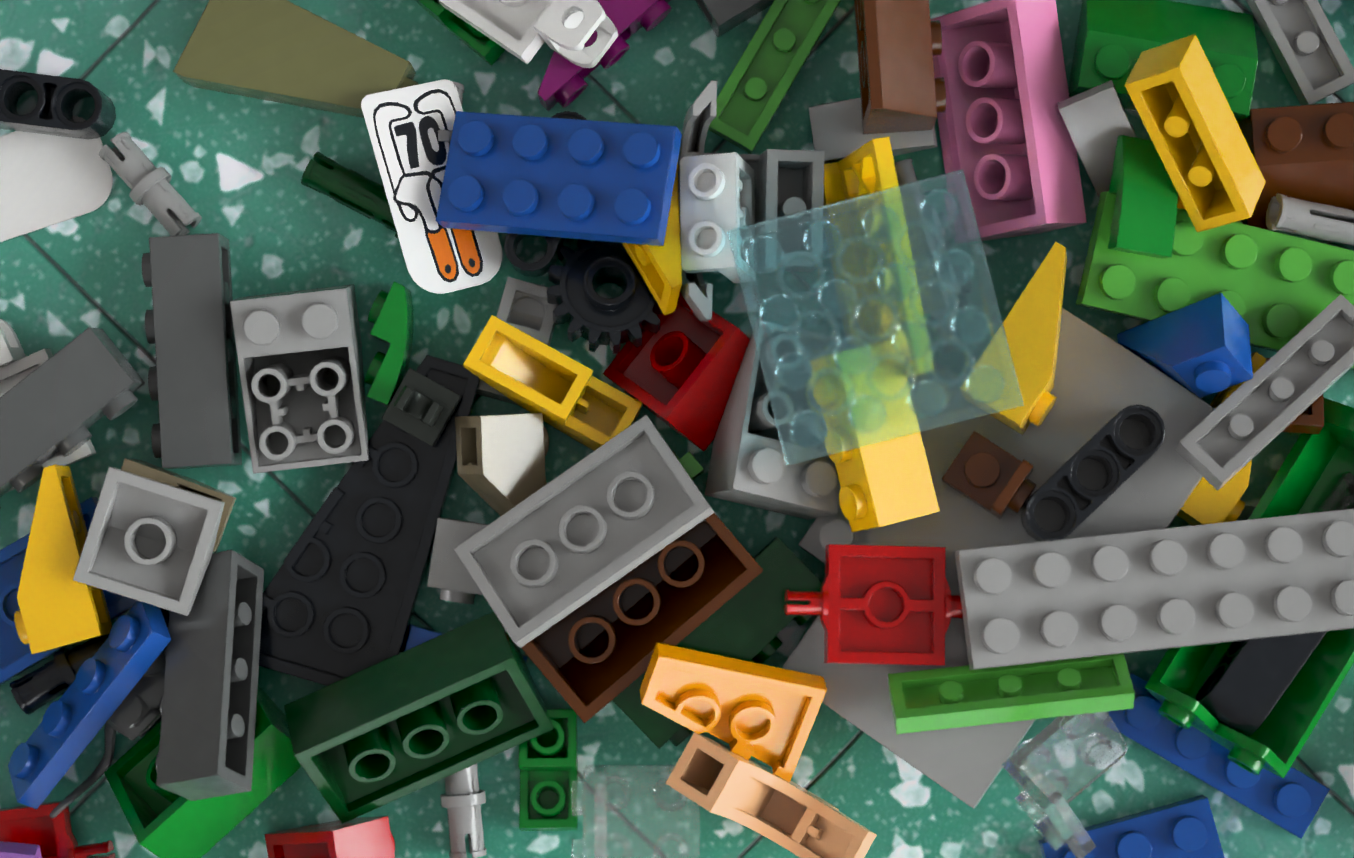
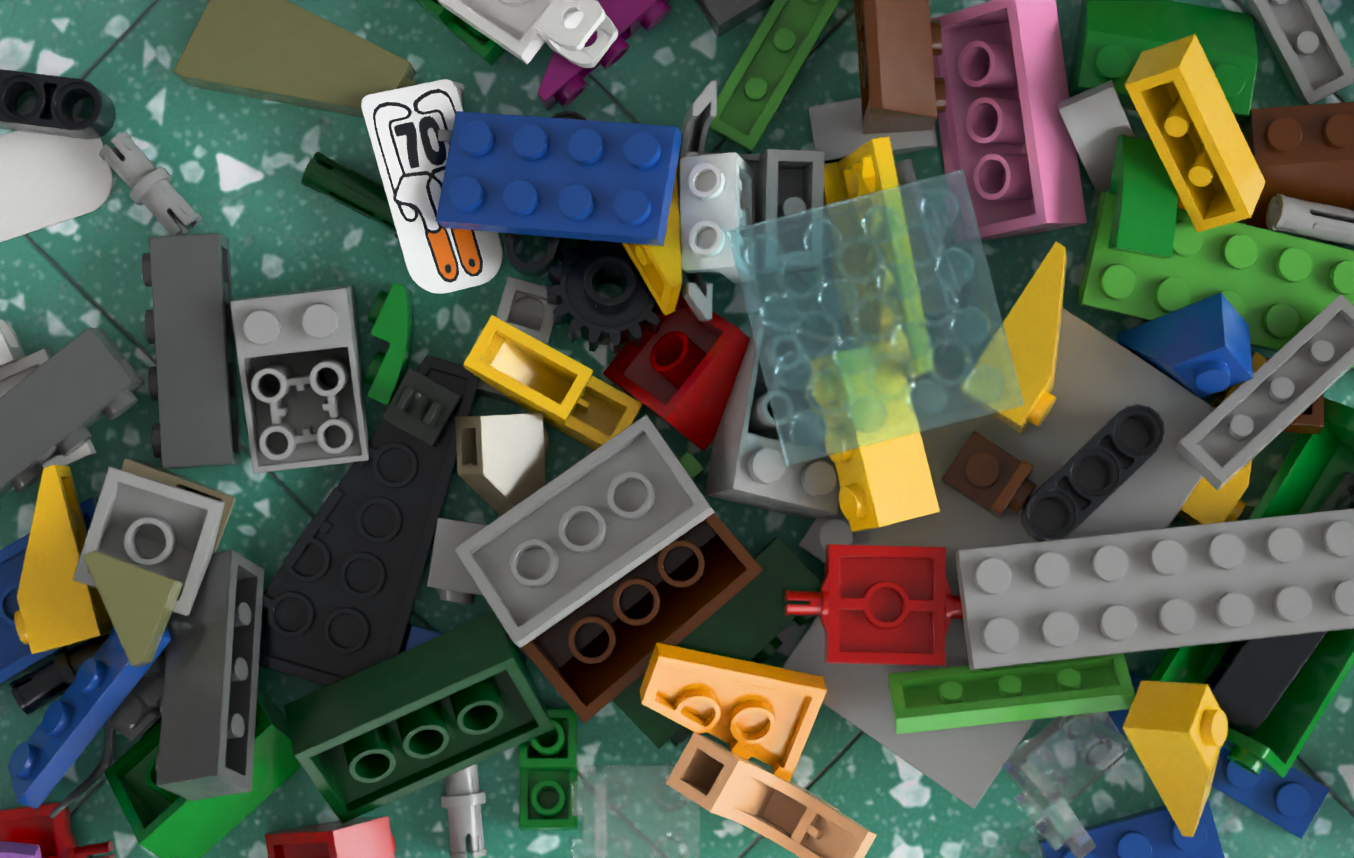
(136, 603): none -> olive slope
(1179, 742): none -> yellow slope

